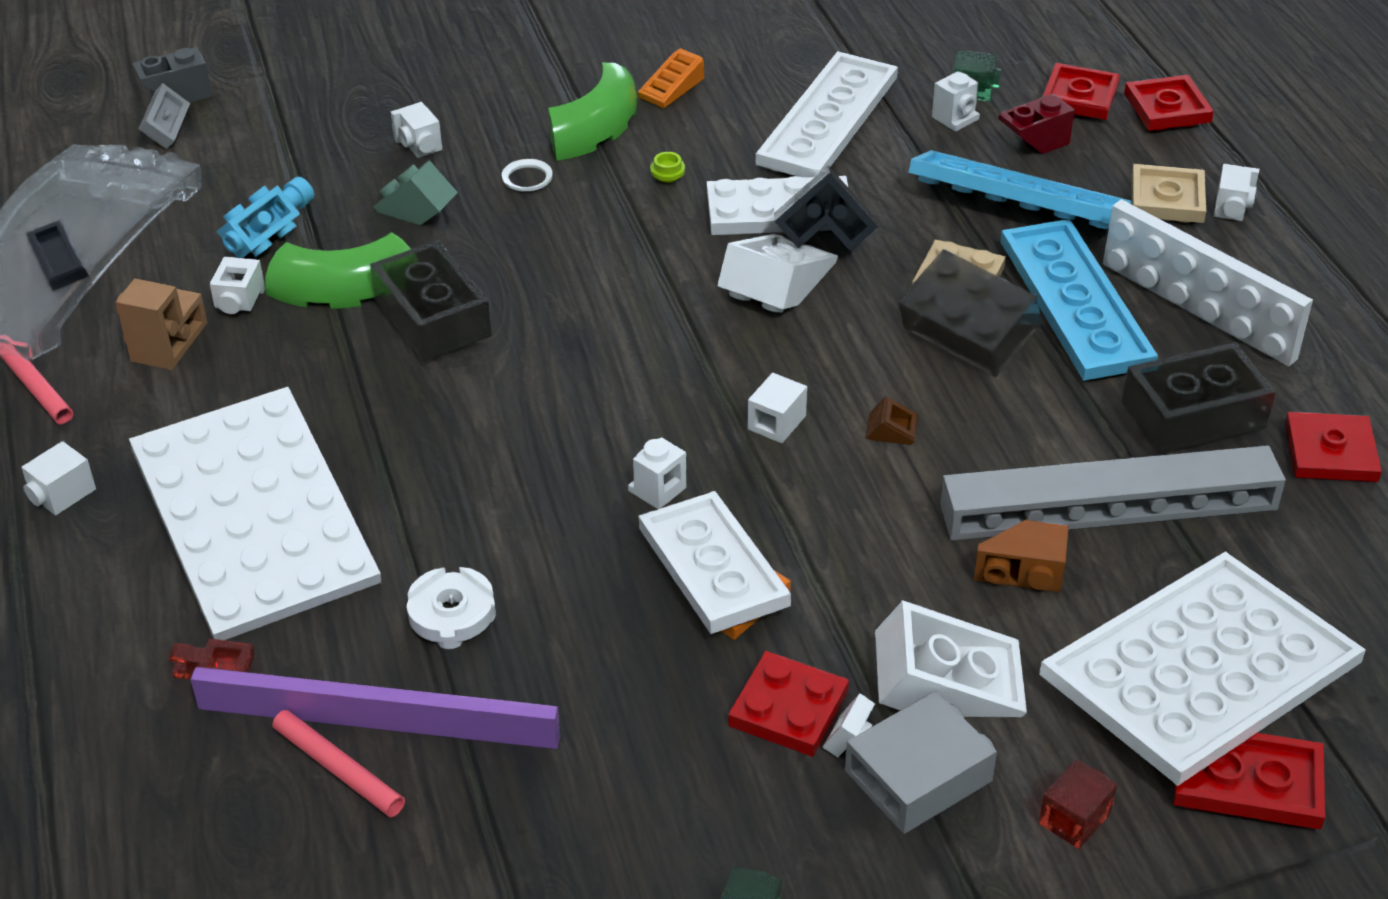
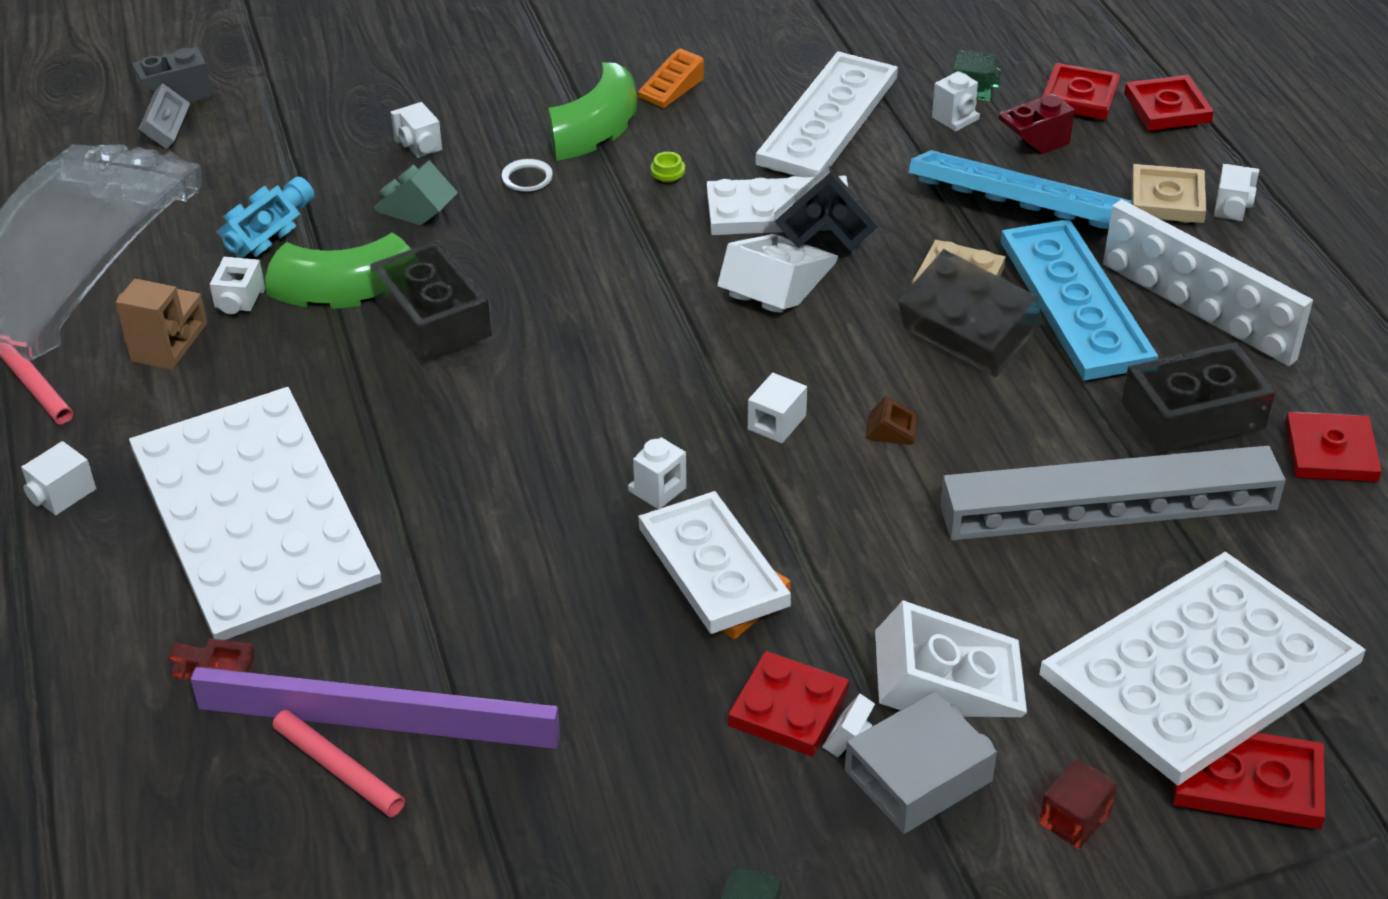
(57, 255): black tile -> none
(456, 624): white plate -> none
(1024, 556): dark orange slope -> none

